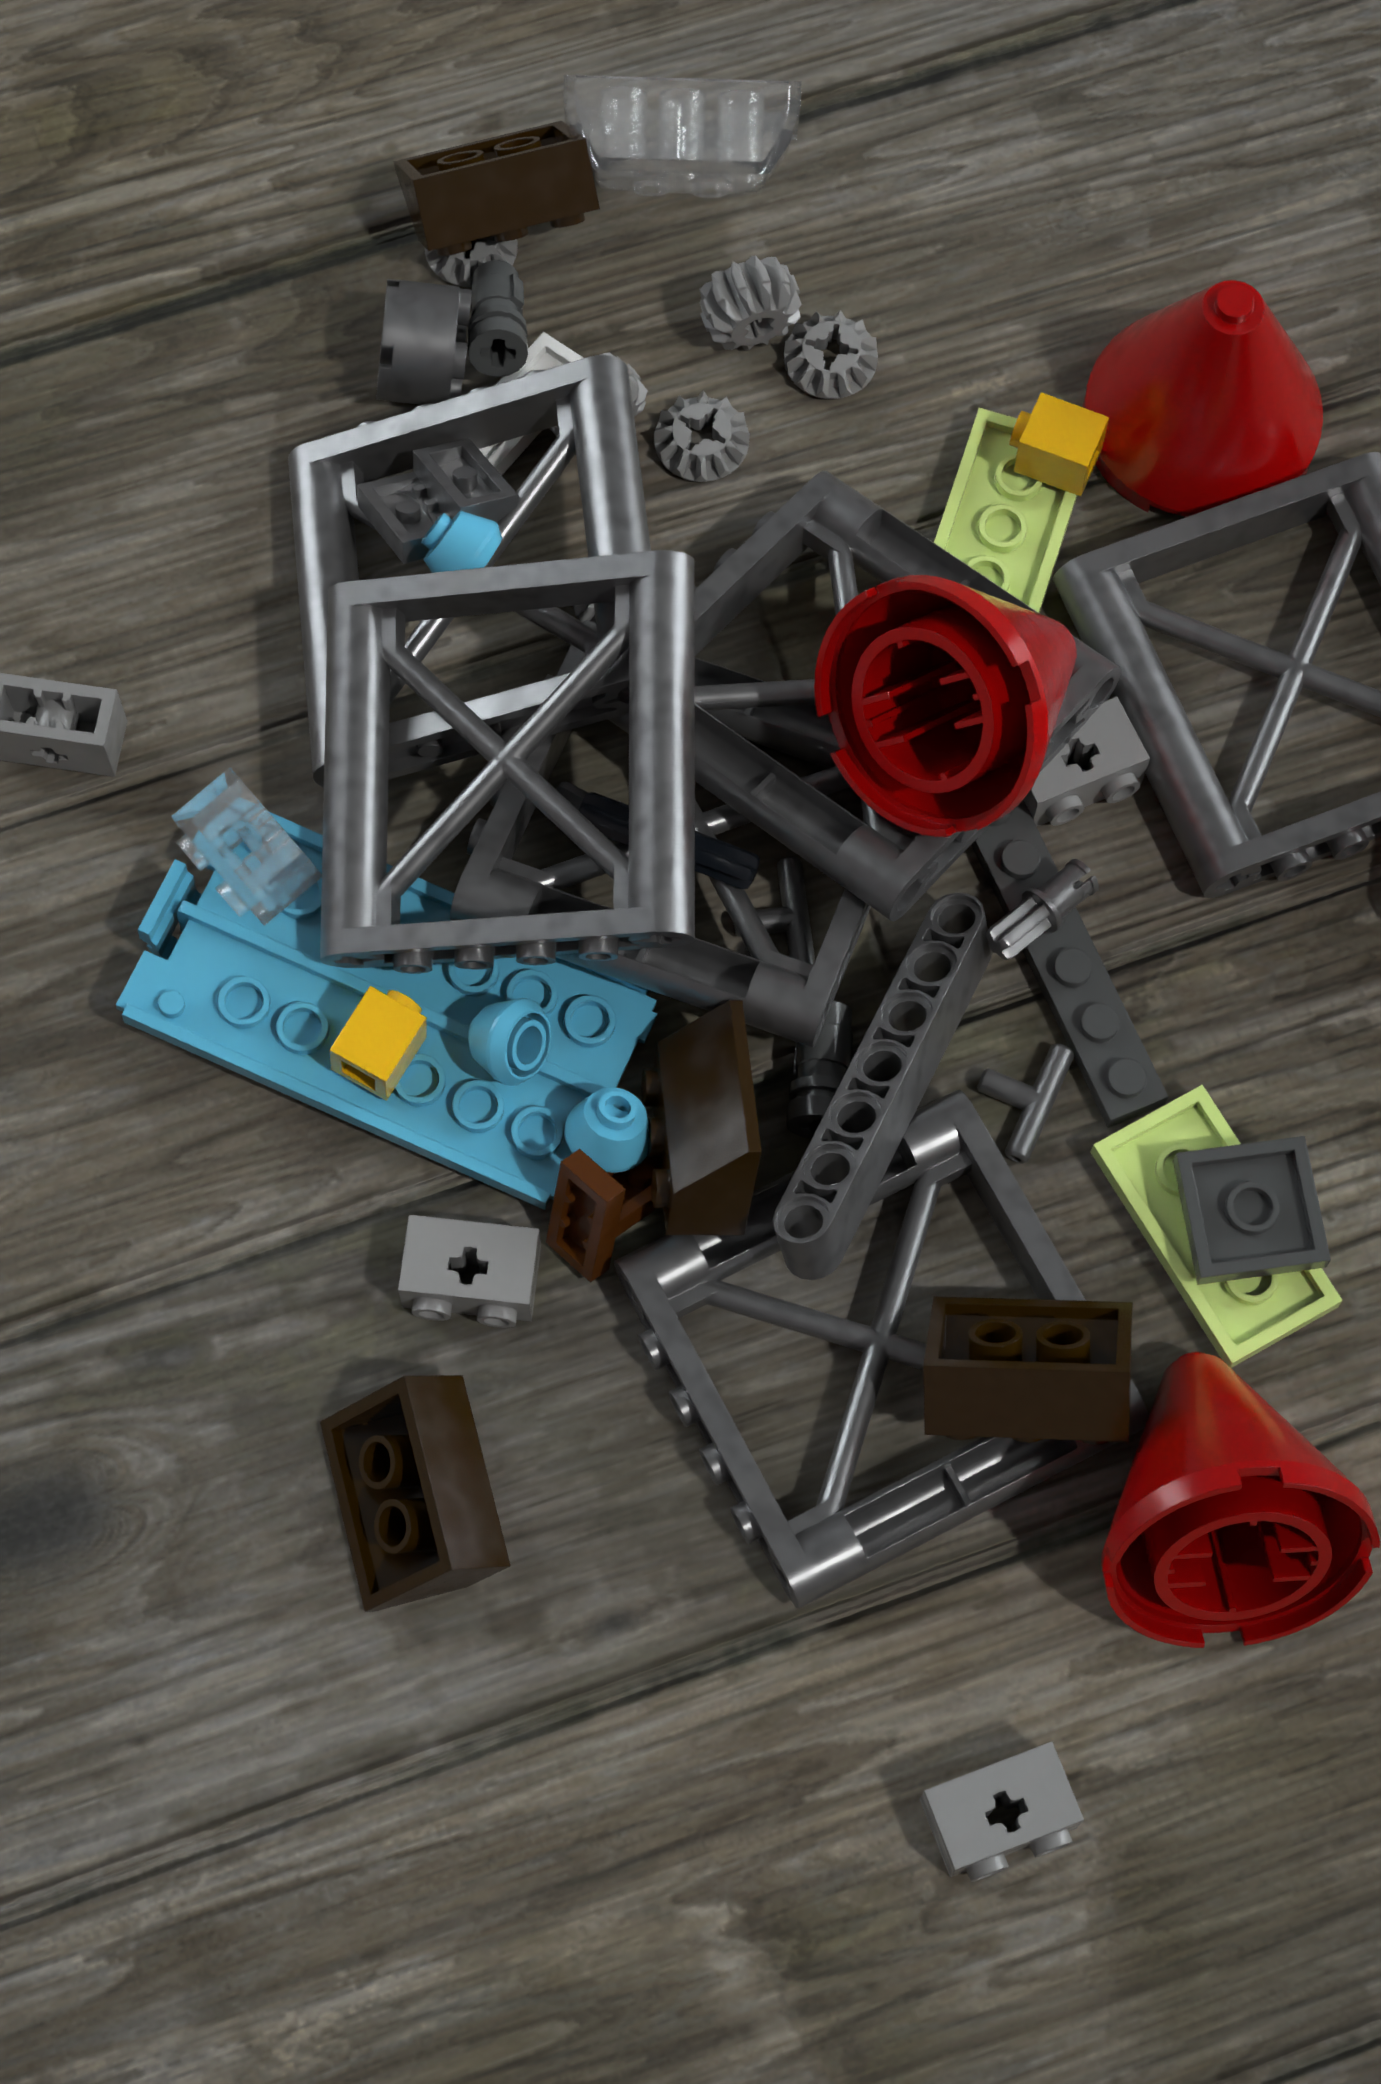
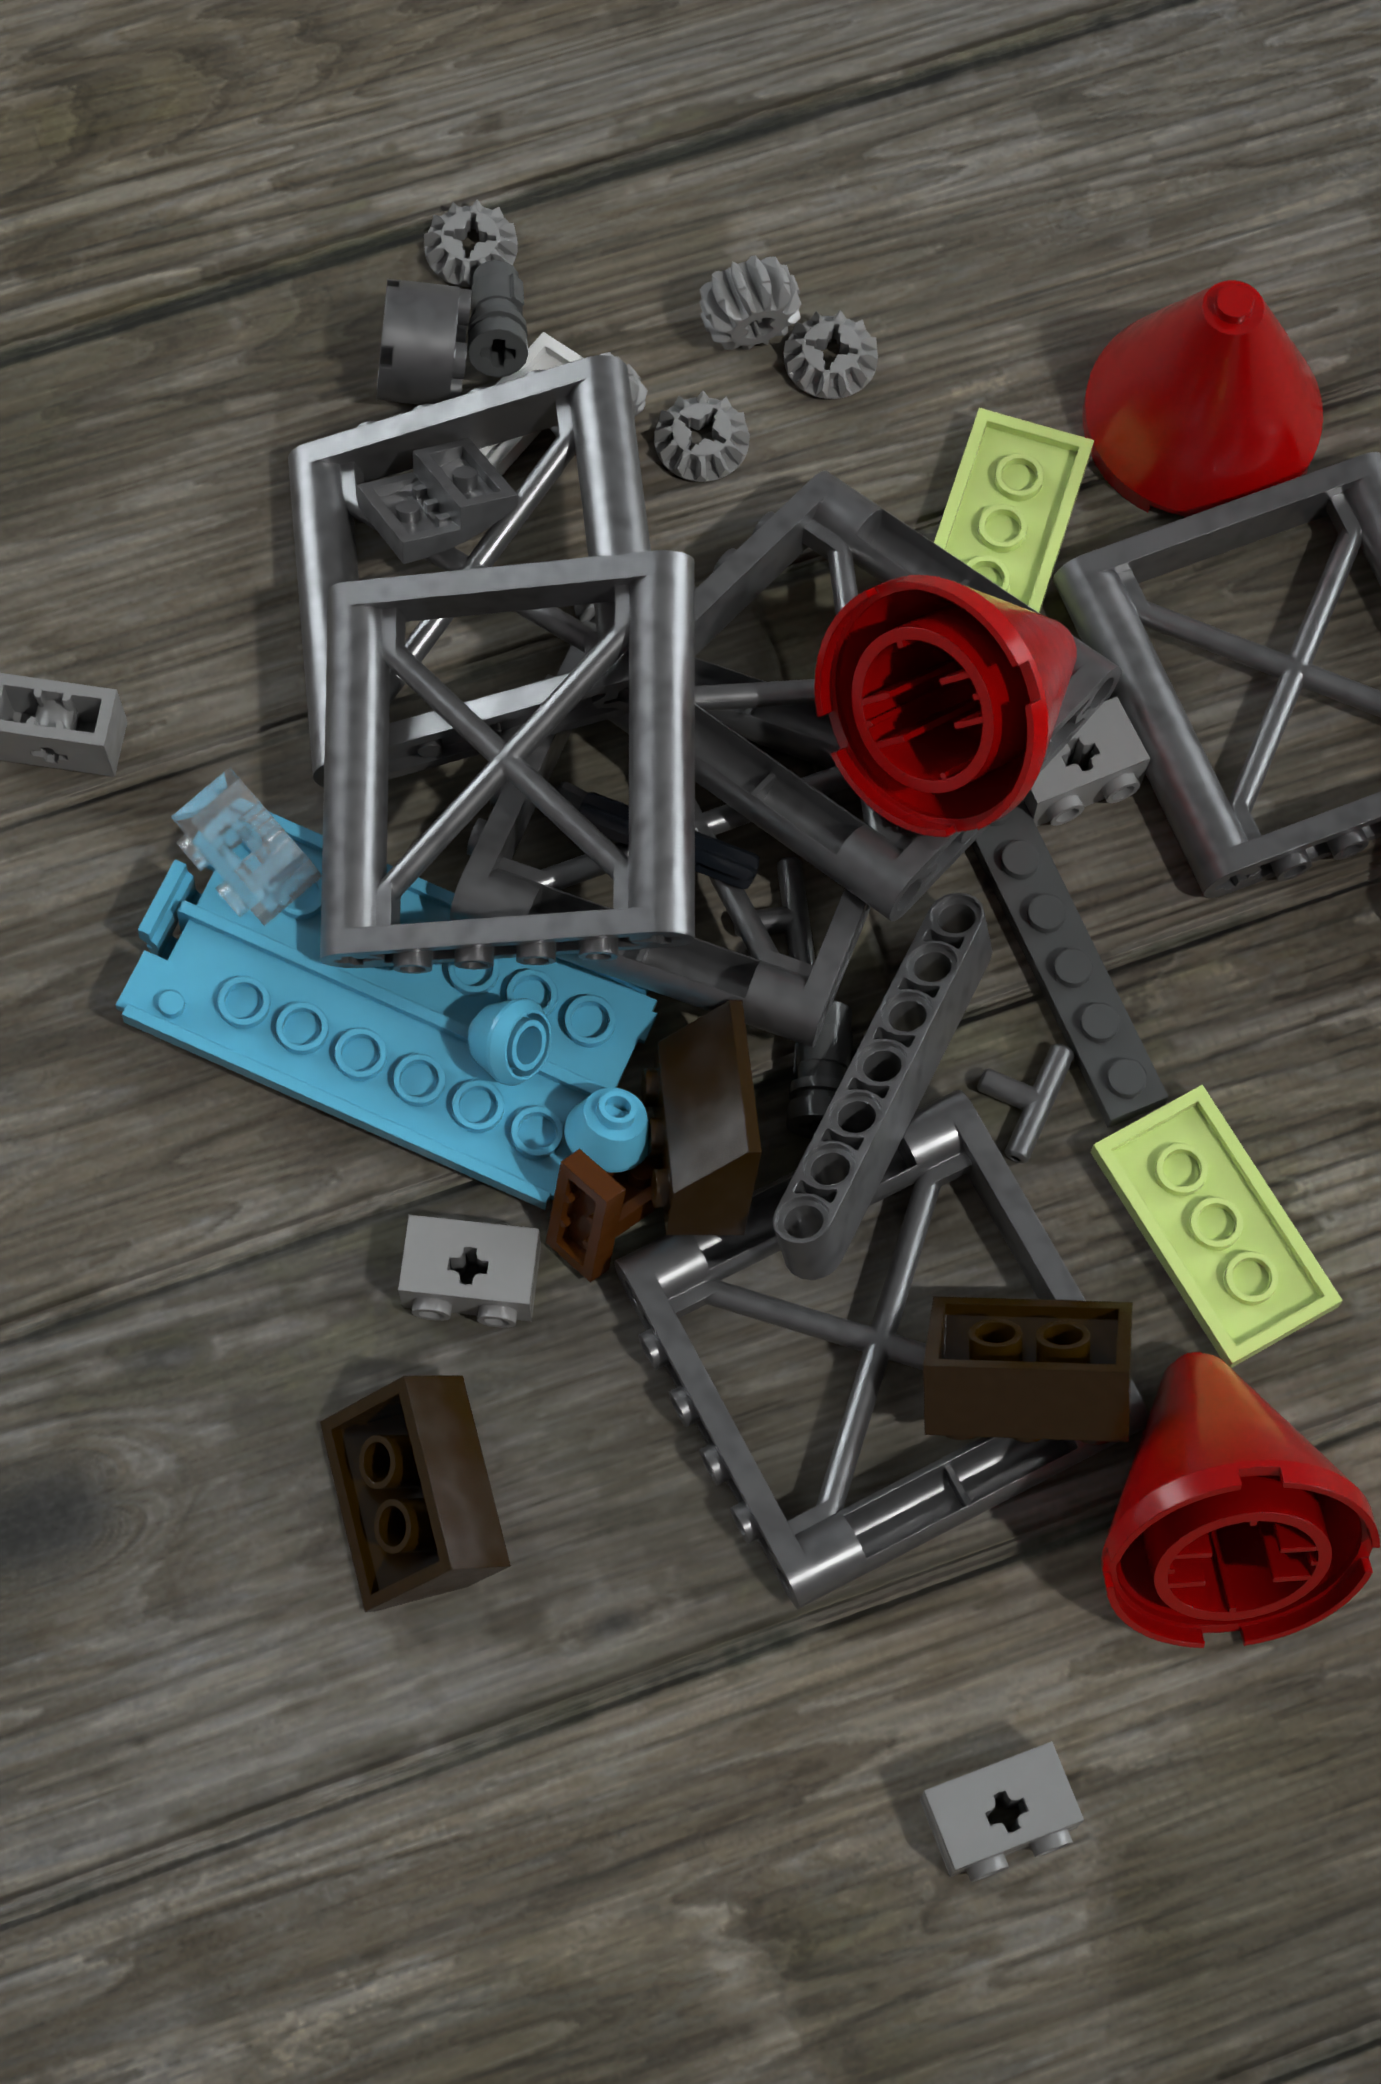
(379, 1041): yellow brick -> none
(461, 542): medium azure cone -> none
(498, 187): dark brown slope -> none
(683, 131): clear windscreen -> none
(1041, 910): flat silver axle -> none
(1058, 443): yellow brick -> none
(1251, 1210): dark grey plate -> none

